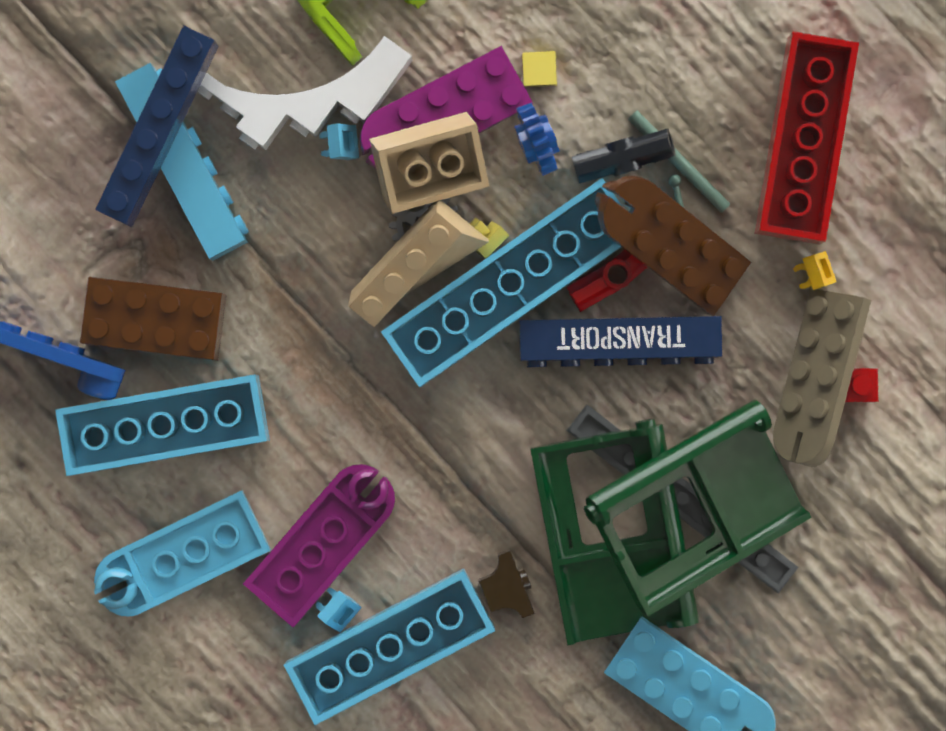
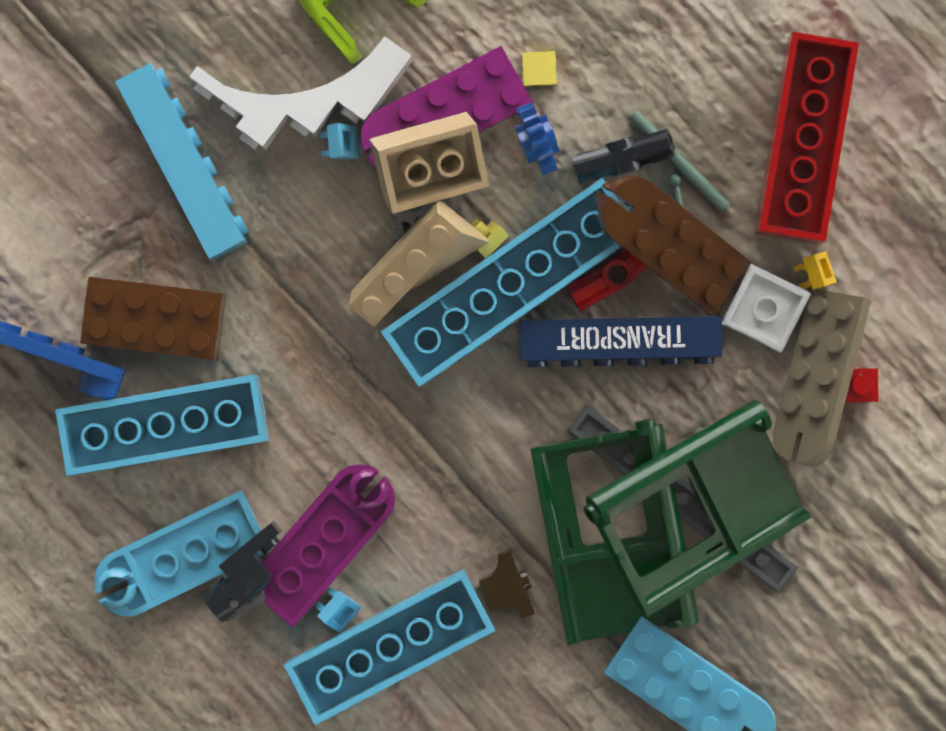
(157, 126): dark blue brick -> none
(245, 577): none -> black plate
(766, 308): none -> white tile

